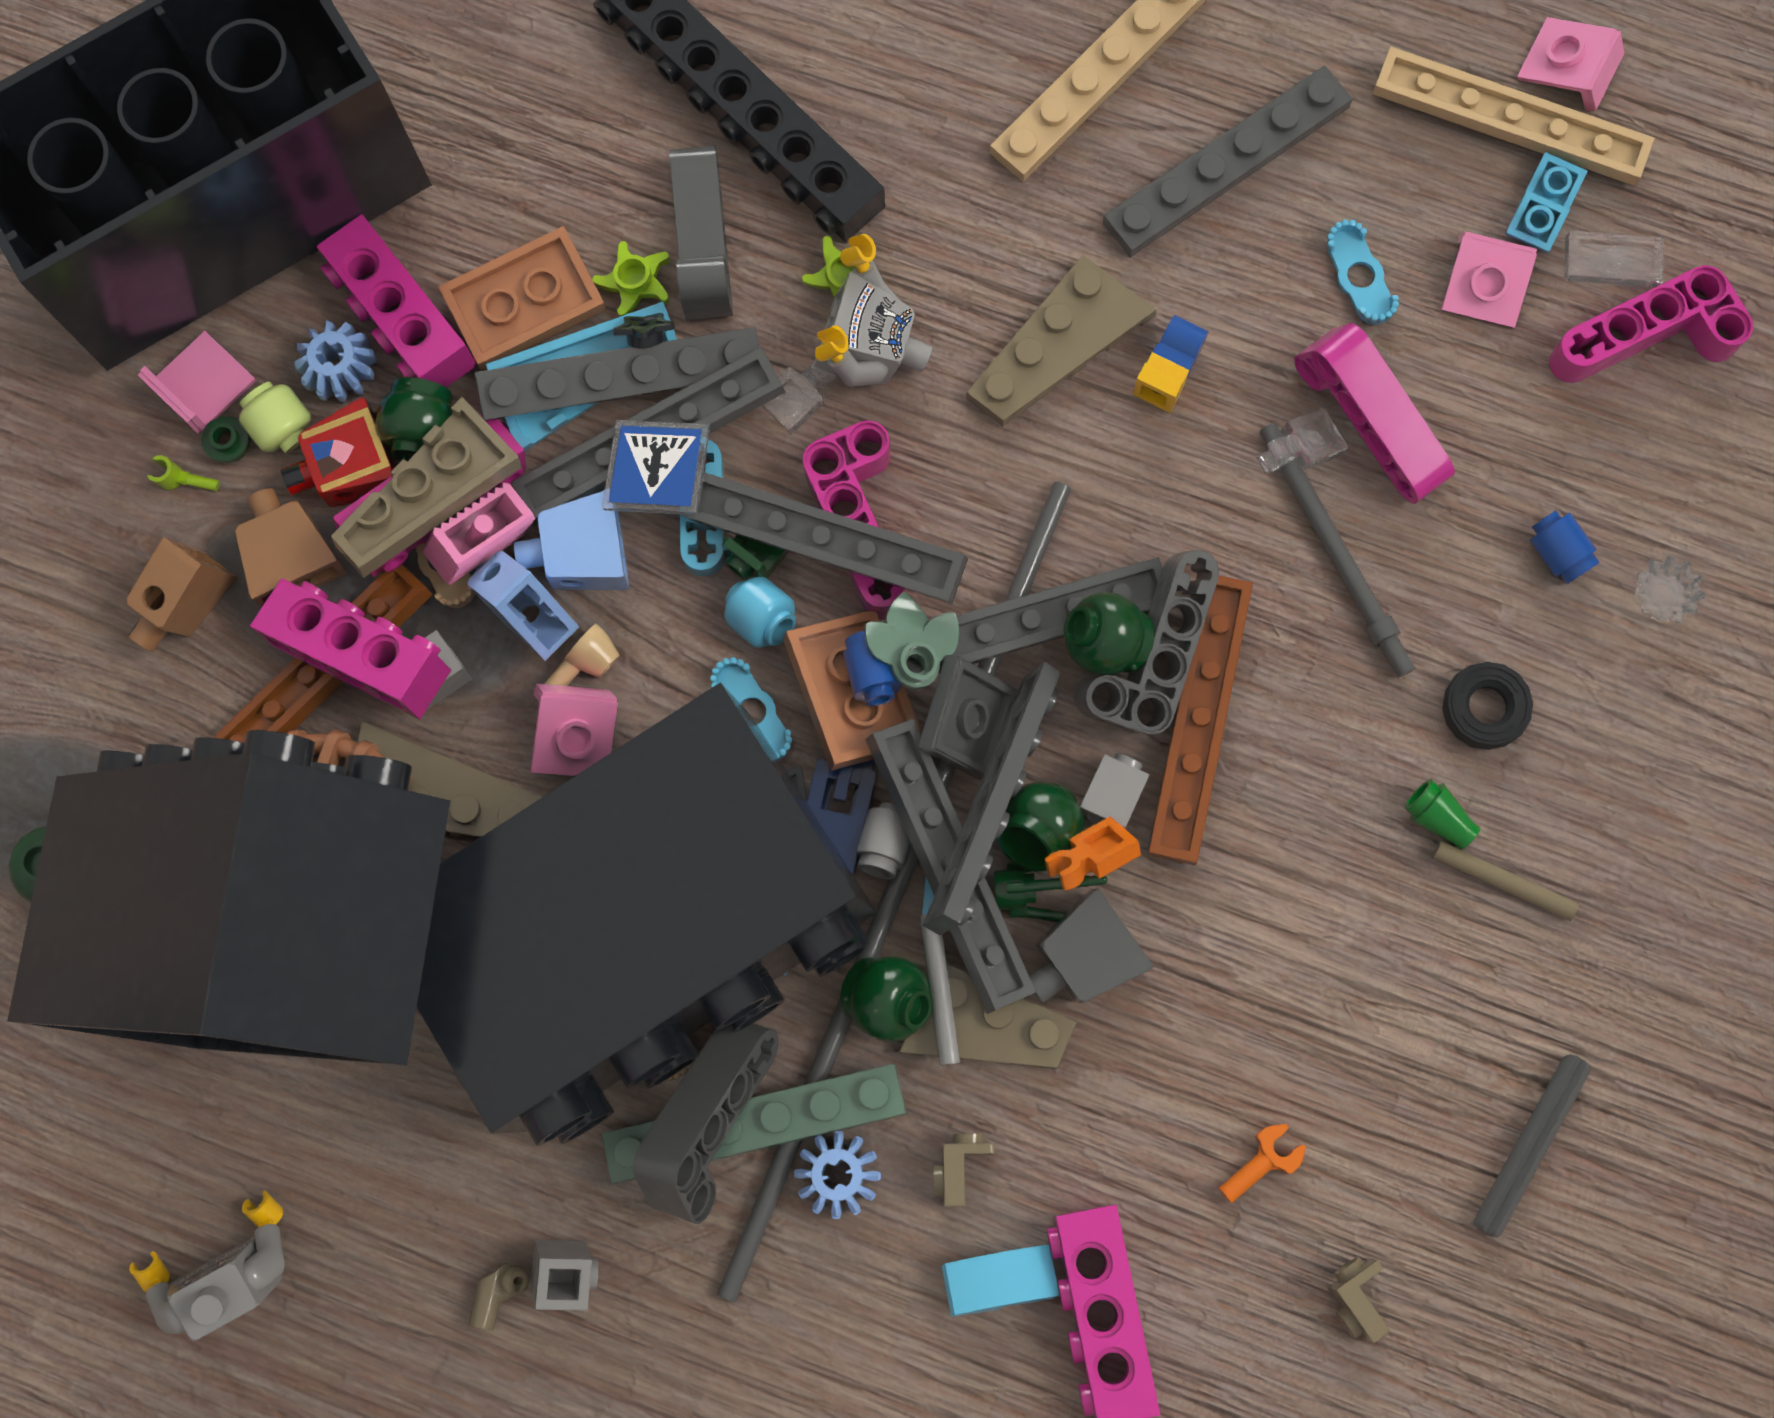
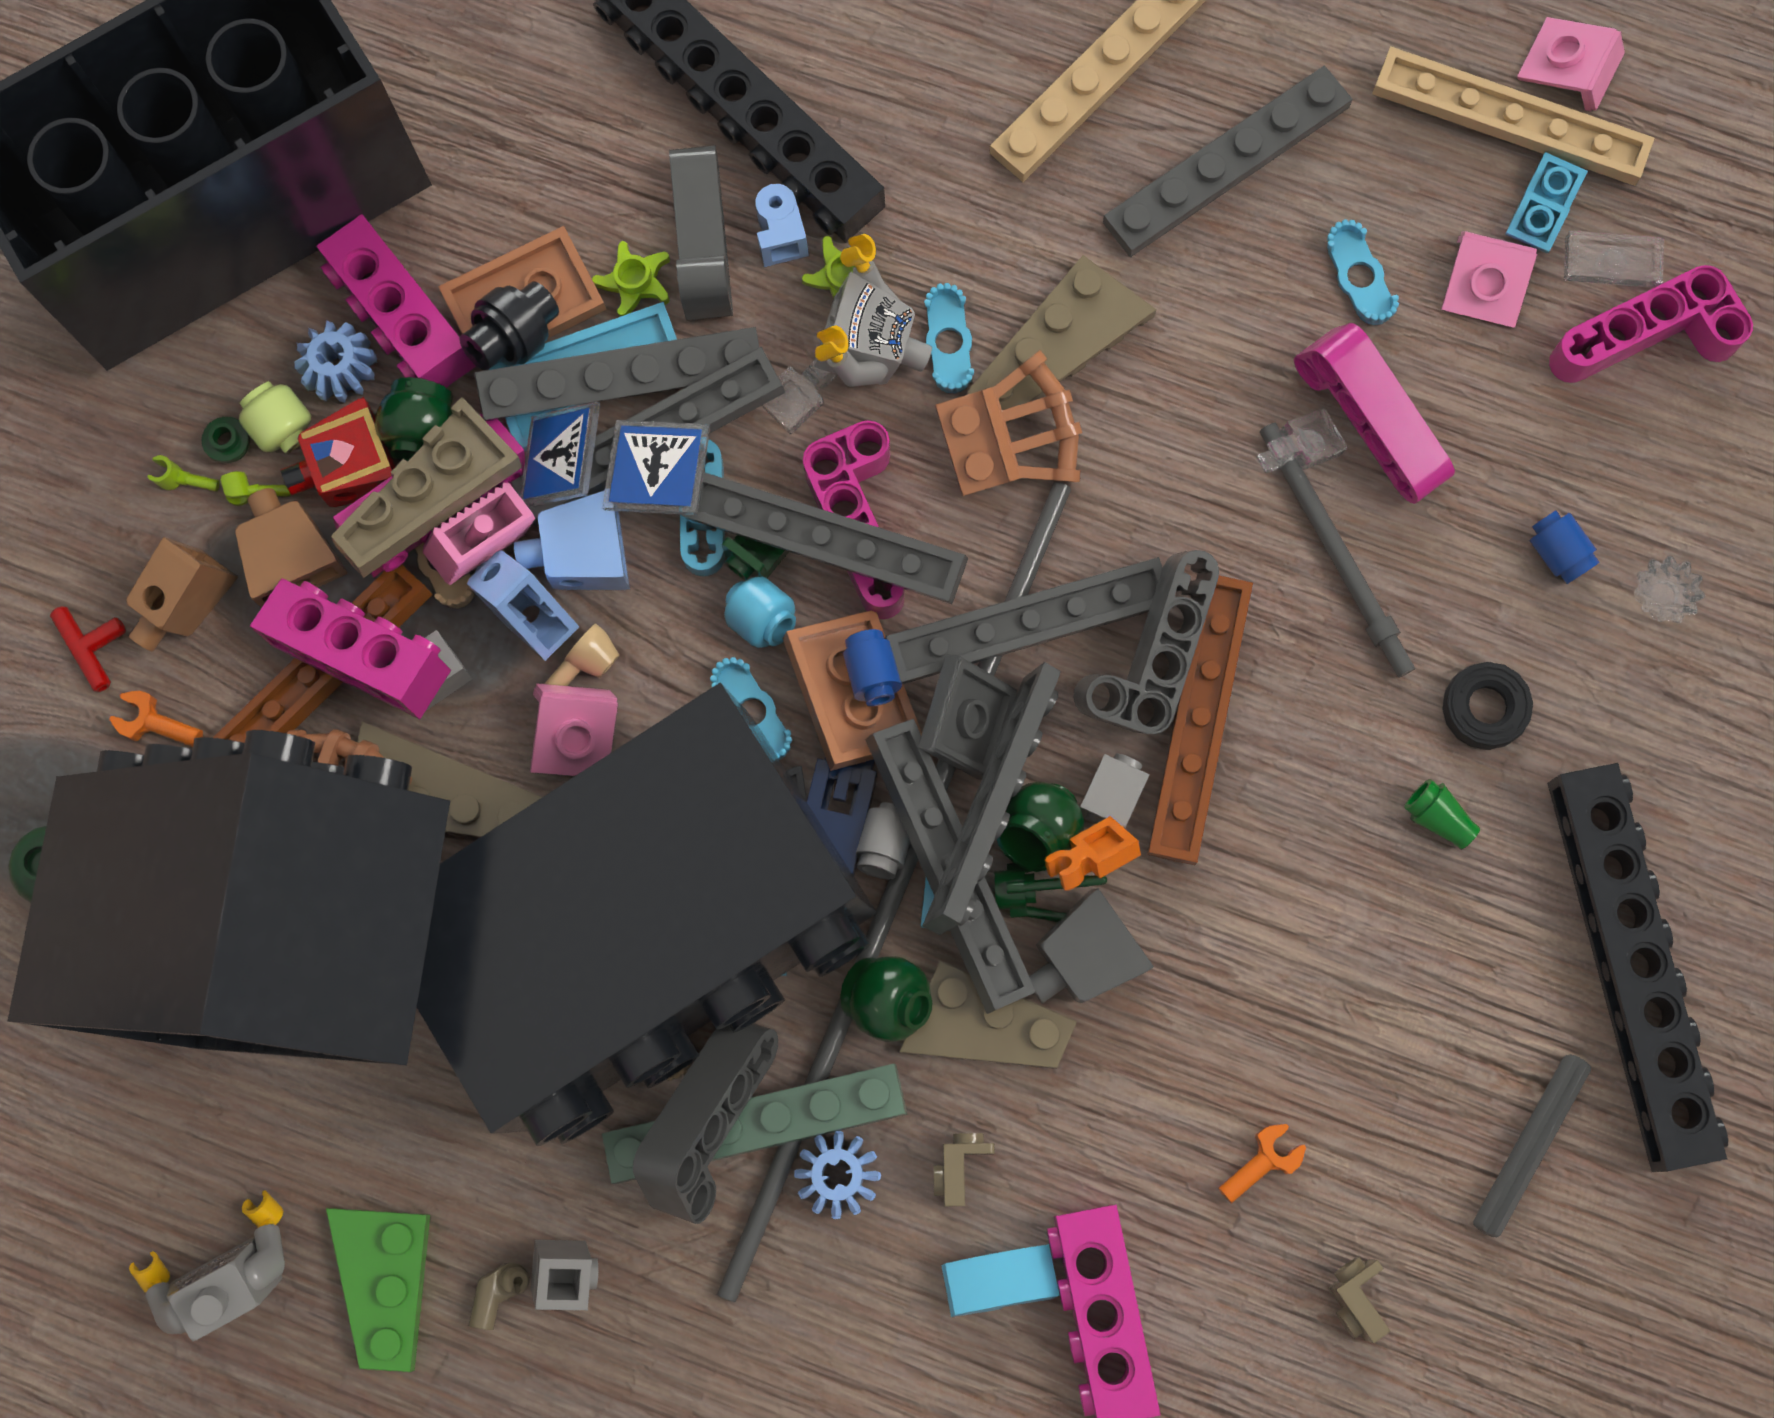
(84, 646): none -> red piece
(150, 720): none -> orange bar
(200, 382): bright pink piece -> none
(237, 488): none -> lime hand
(382, 1282): none -> bright green wing
(509, 325): none -> black piece
(559, 454): none -> piece
(645, 330): black plate -> none
(781, 226): none -> light blue leg
(912, 636): sand green plate -> none
(941, 996): light grey bar -> none
(944, 313): none -> medium azure piece
(980, 438): none -> nougat plate
(1108, 634): dark green piece -> none
(1170, 364): leg -> none
(1505, 880): dark tan bar -> none
(1624, 991): none -> black brick

